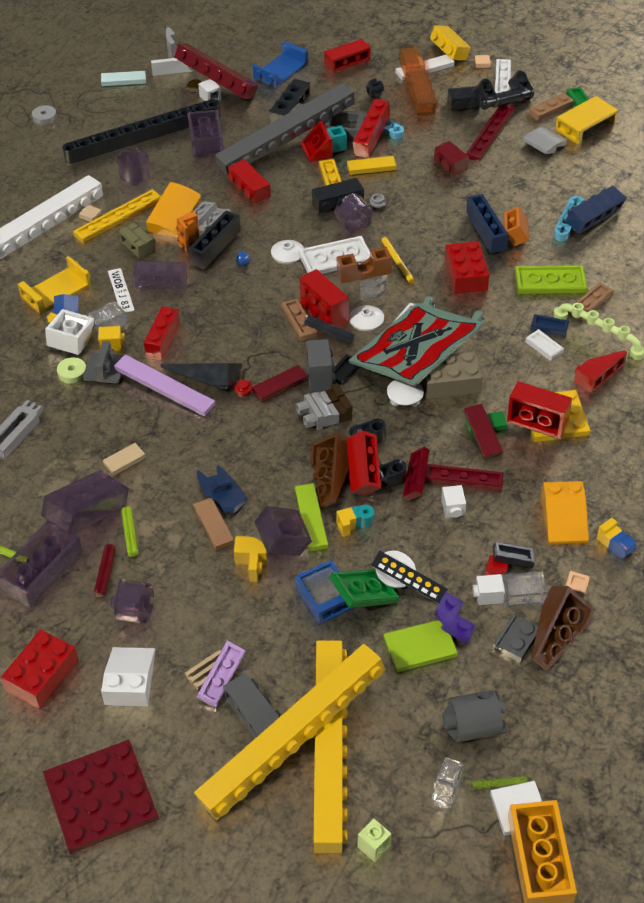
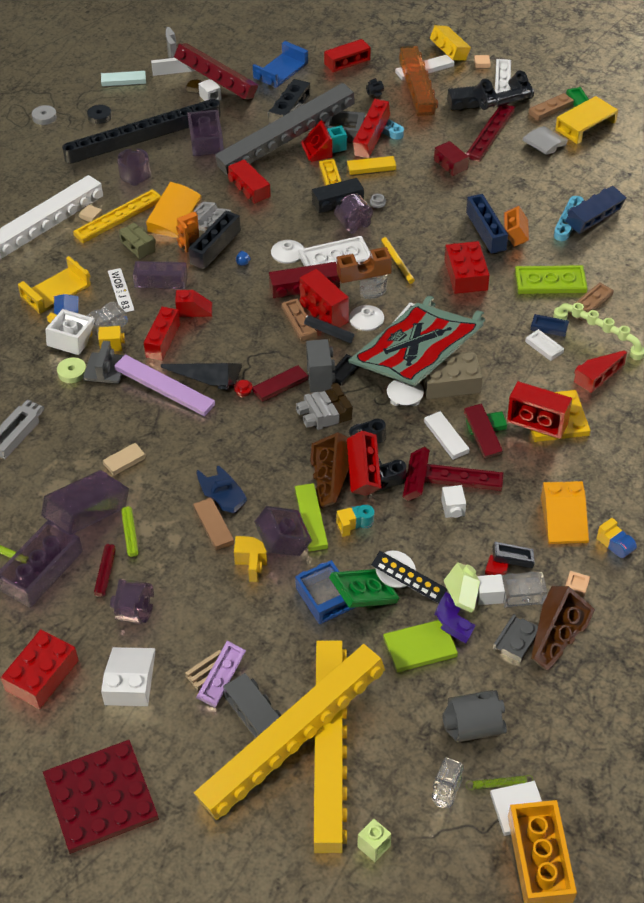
(99, 114): none -> black piece
(192, 304): none -> red slope
(287, 281): none -> dark red brick
(446, 435): none -> white tile
(463, 586): none -> yellowish green slope

